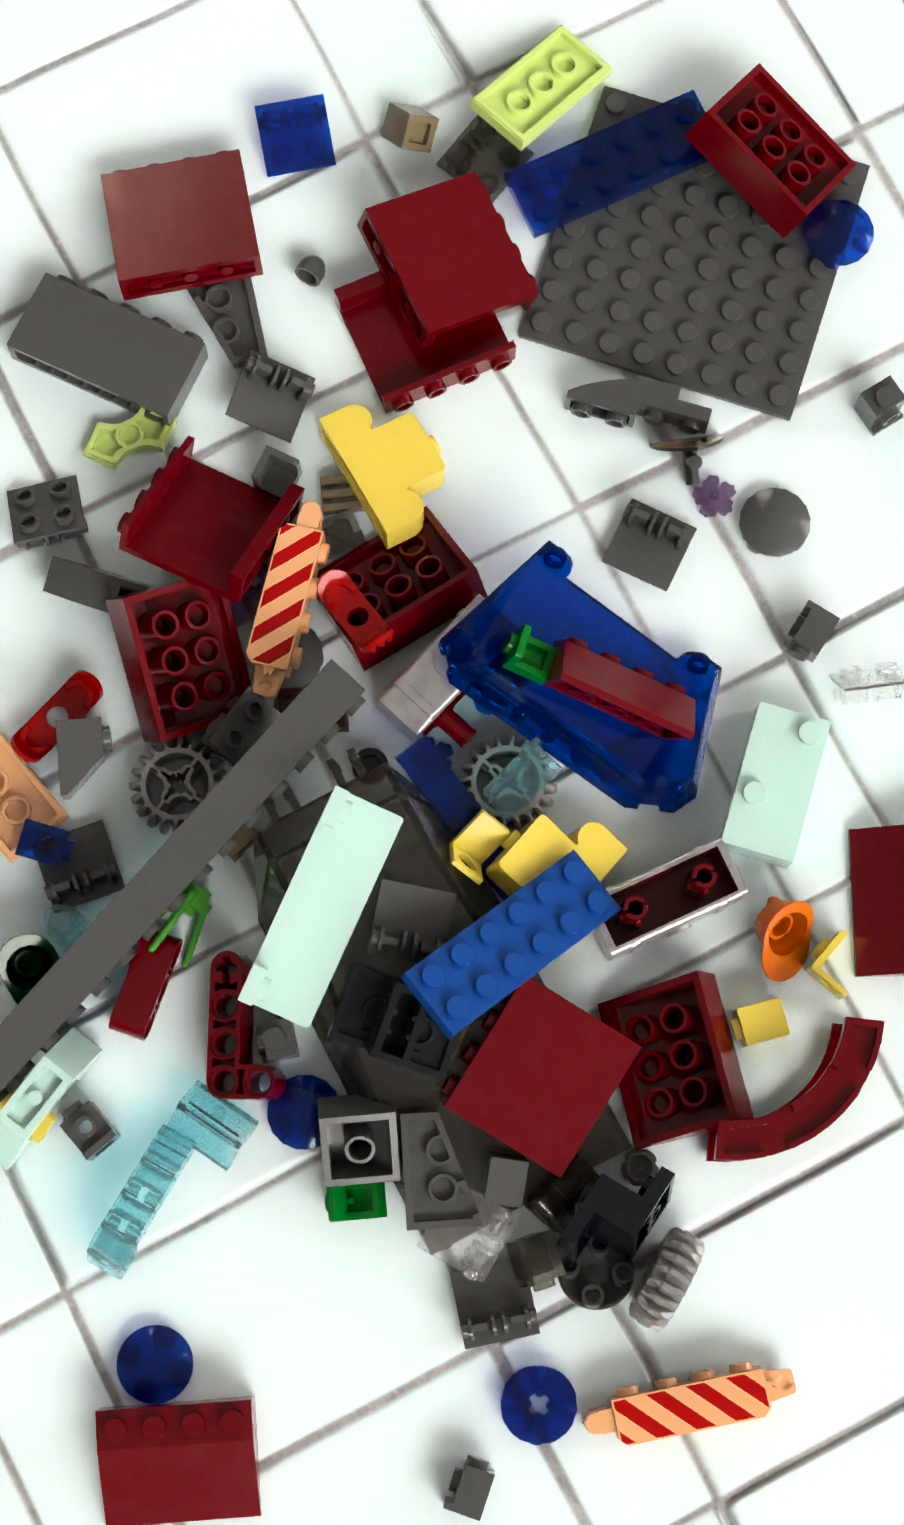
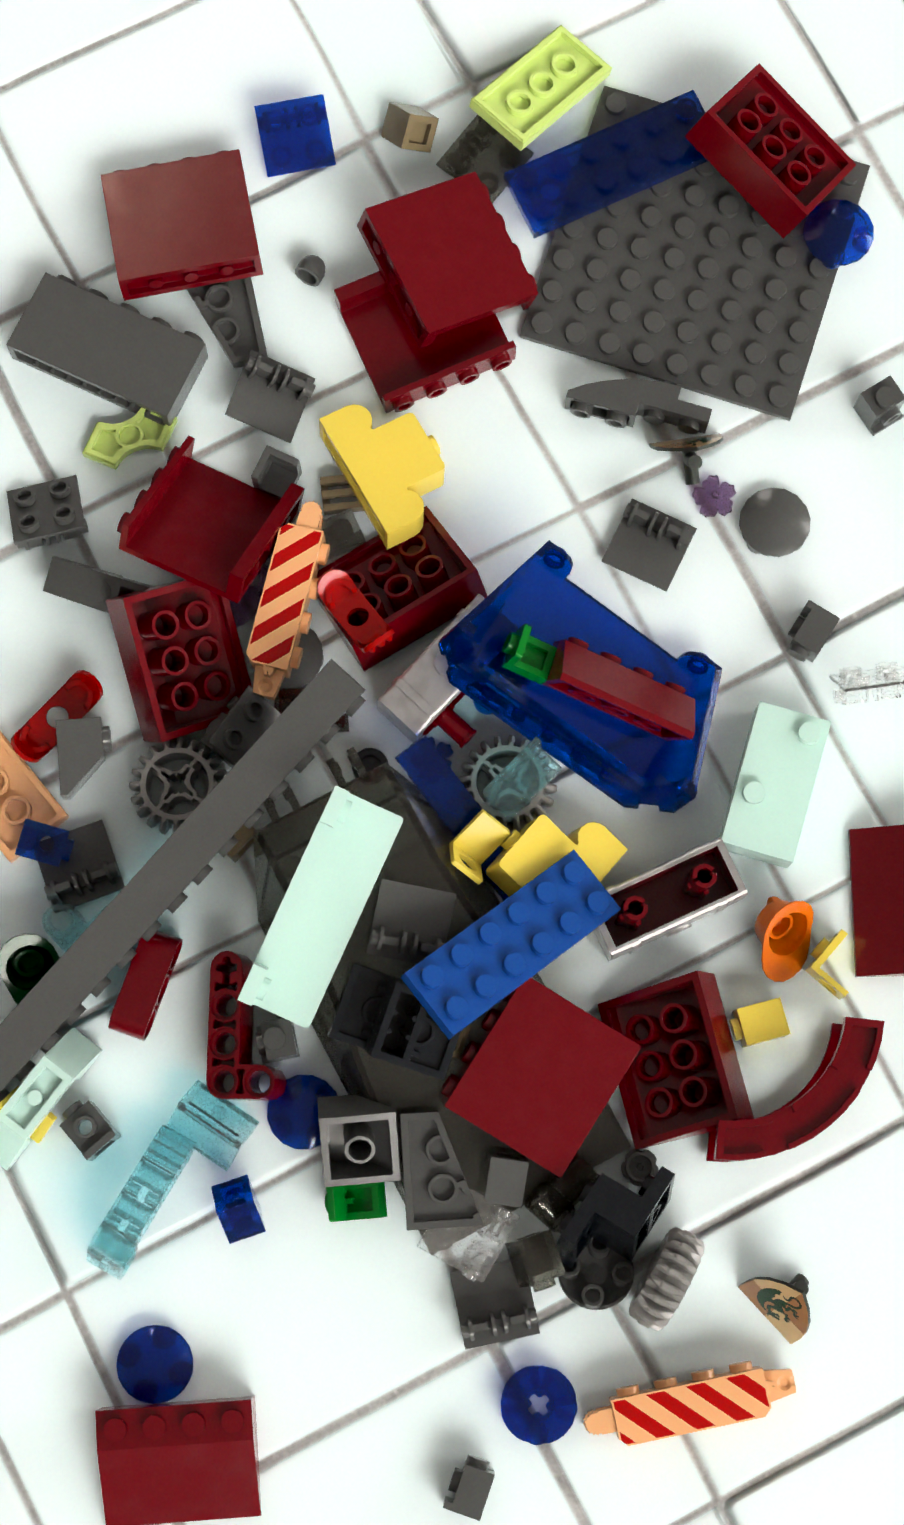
(195, 903): bright green plant -> none
(239, 1216): none -> clear blue brick
(781, 1303): none -> shield

